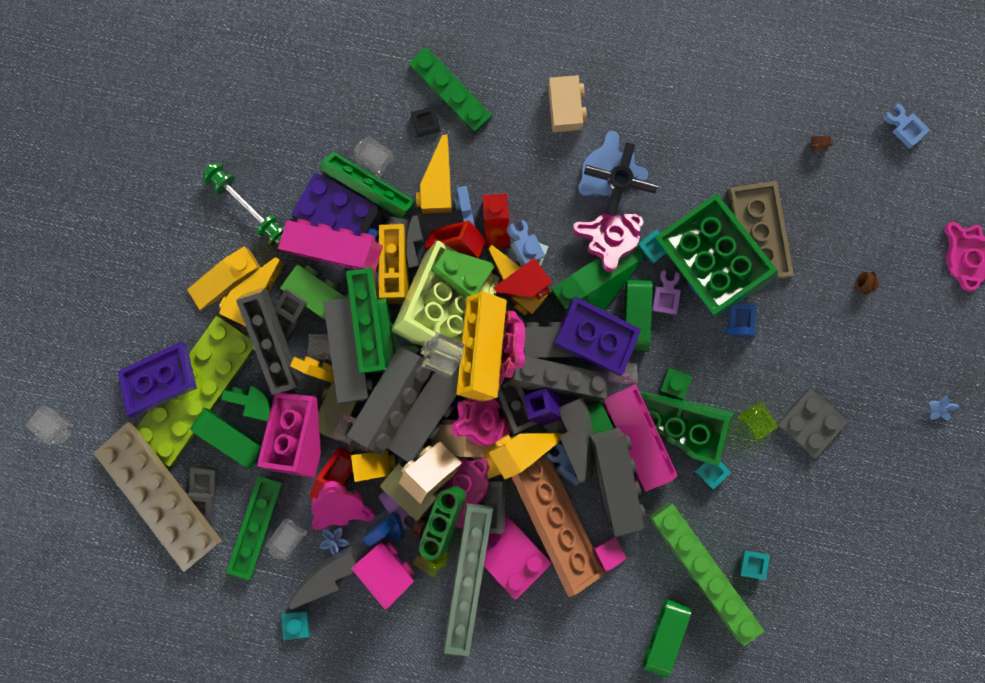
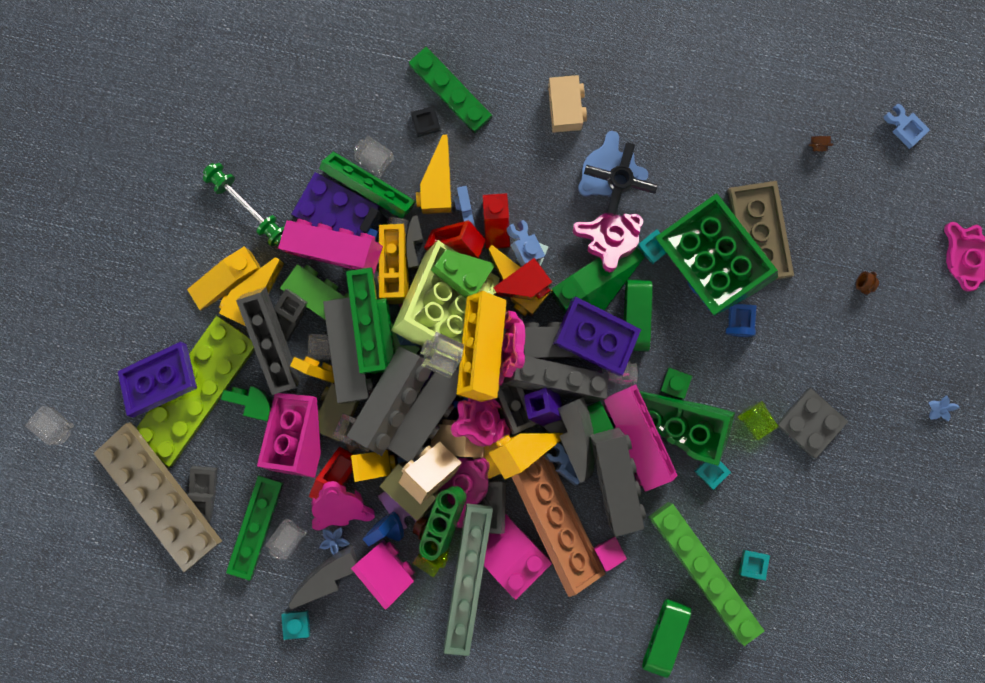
(226, 437): green beam -> none
(666, 297): medium lavender plate -> none

